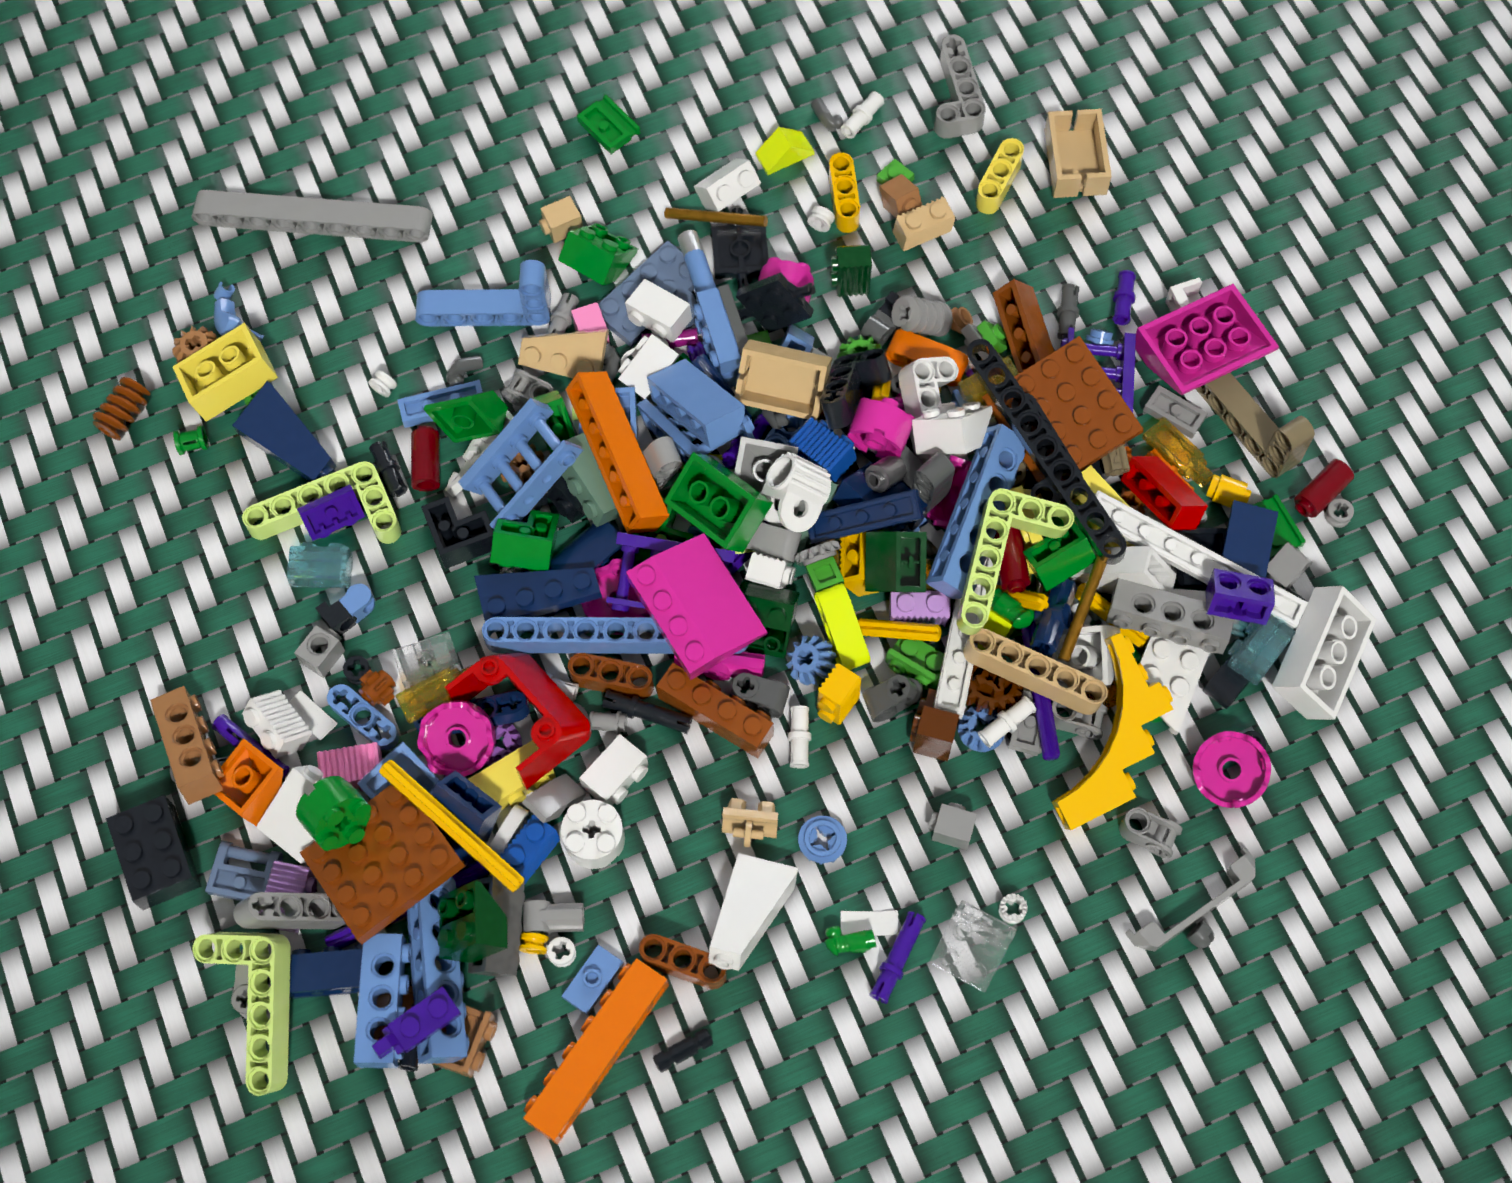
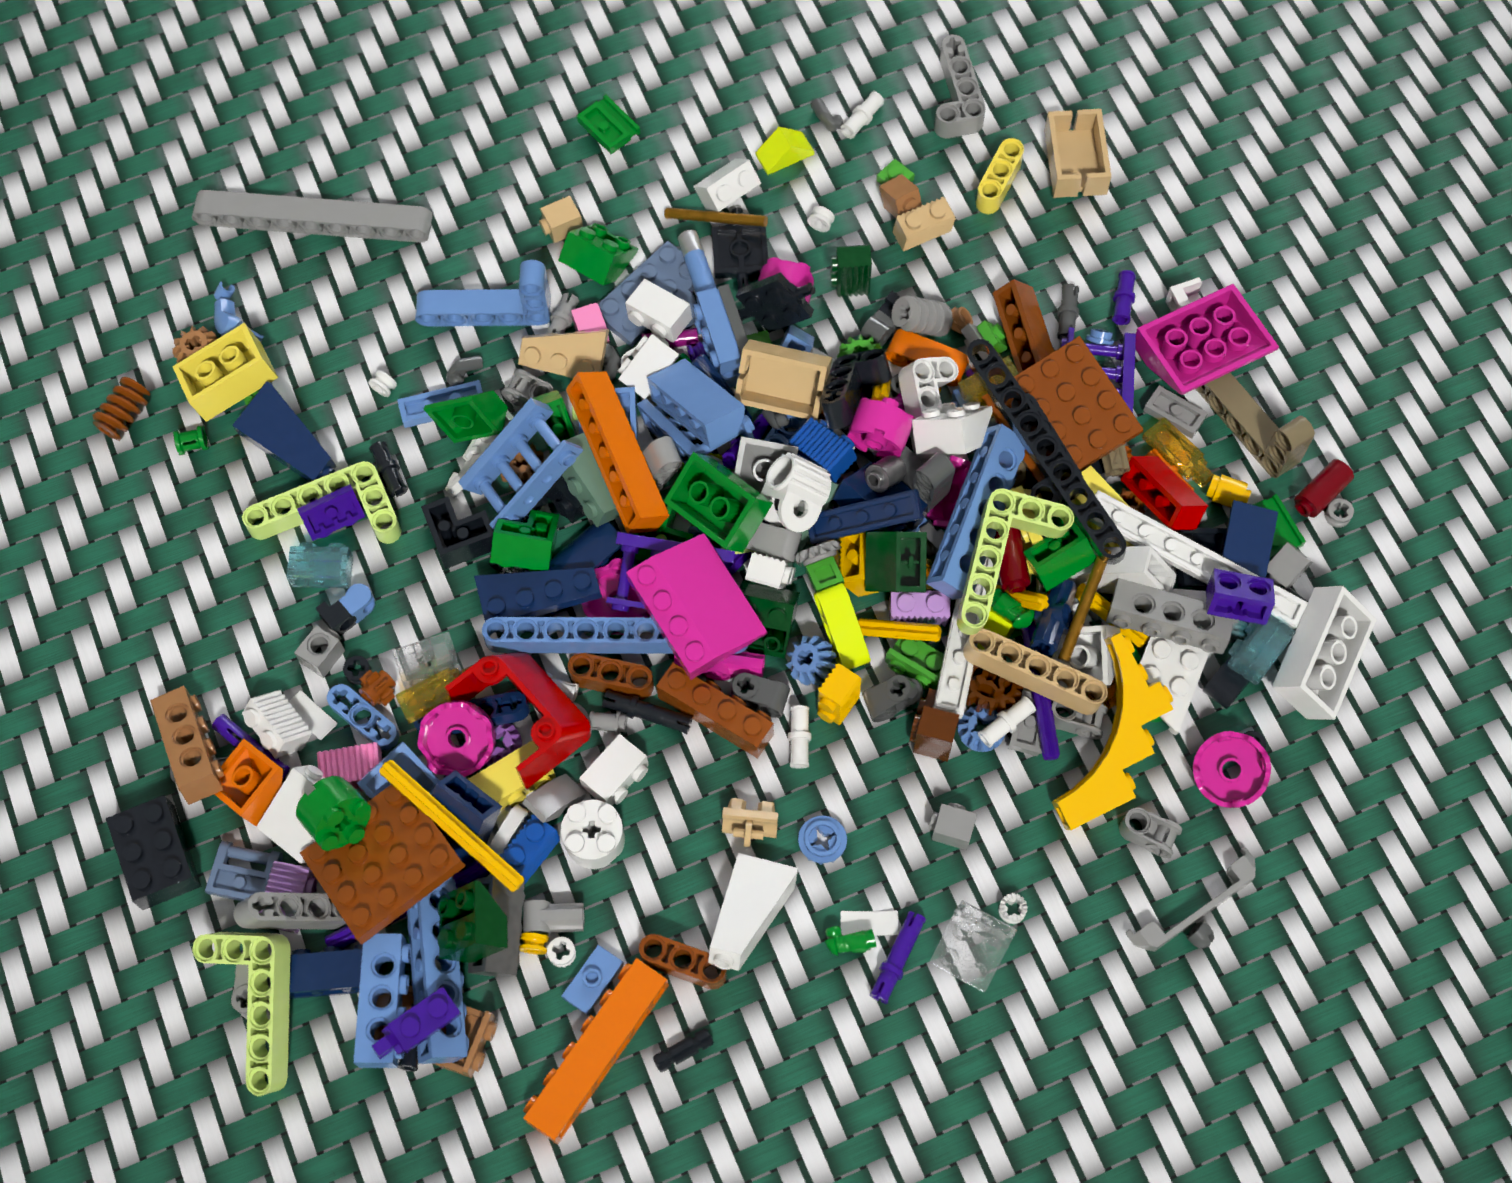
(425, 459): dark red brick -> none
(848, 202): yellow beam -> none

